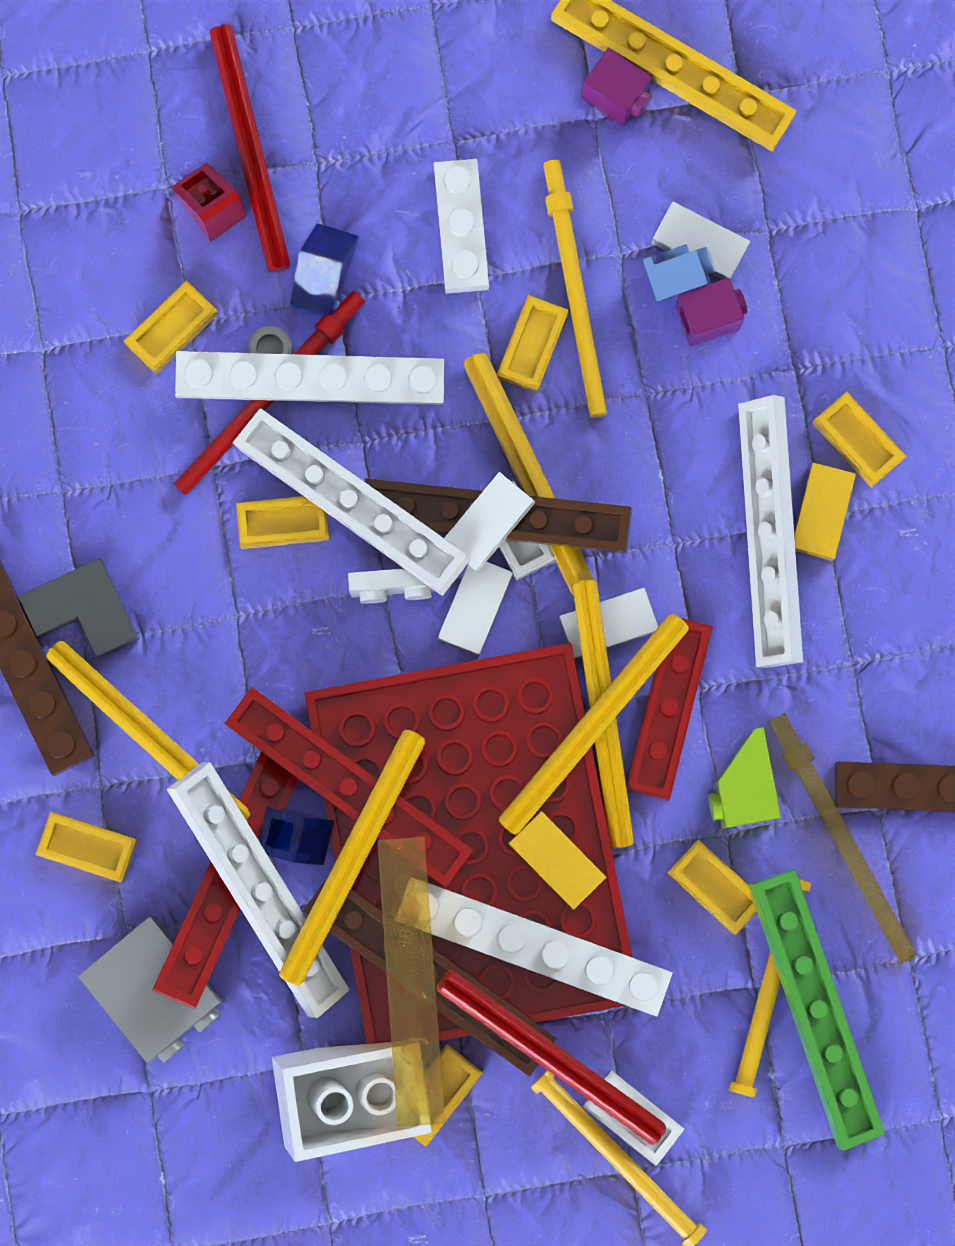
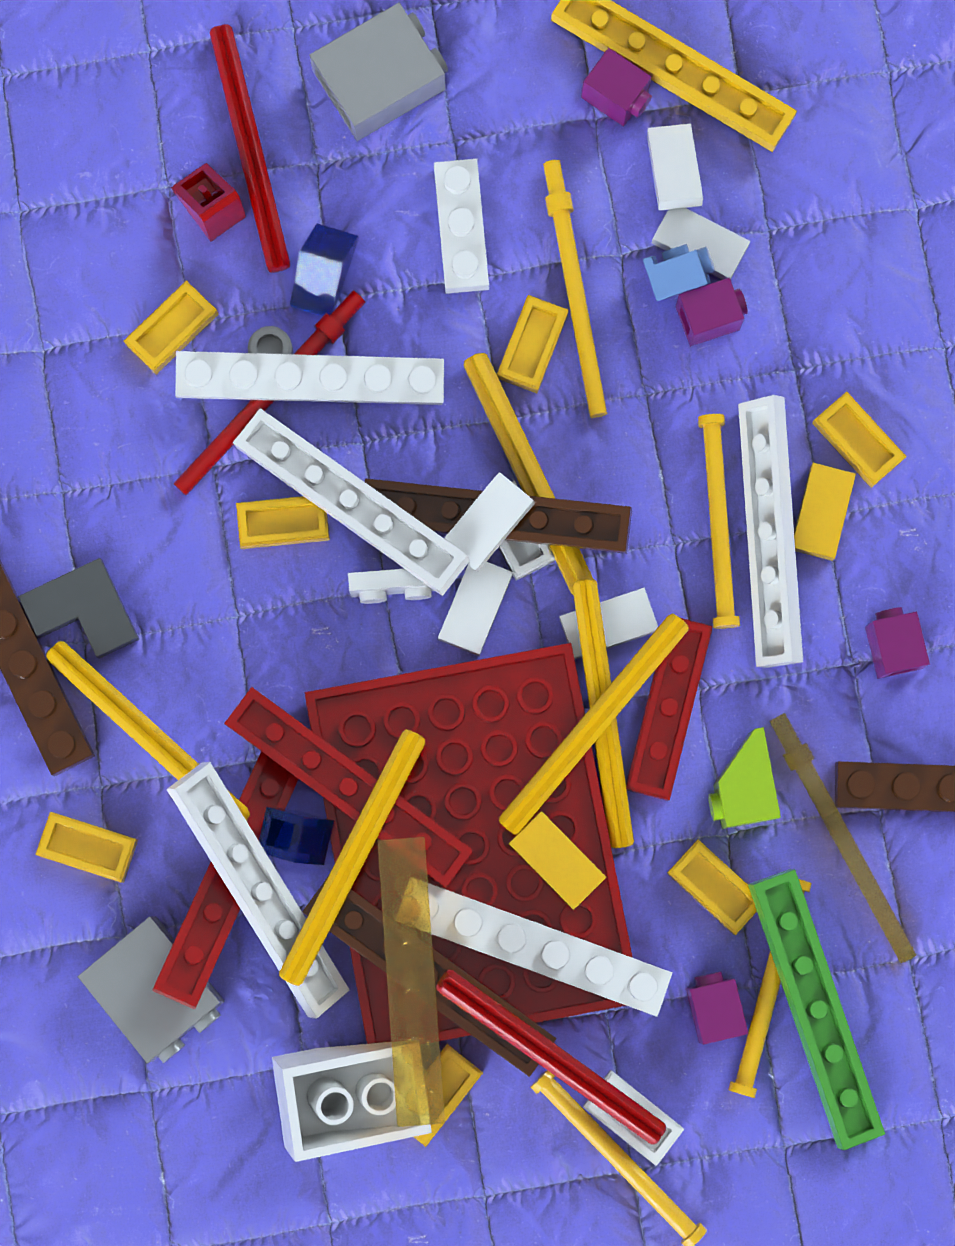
(379, 70): none -> light grey brick
(674, 167): none -> white tile
(716, 1008): none -> magenta brick
(718, 521): none -> yellow bar
(896, 643): none -> magenta brick

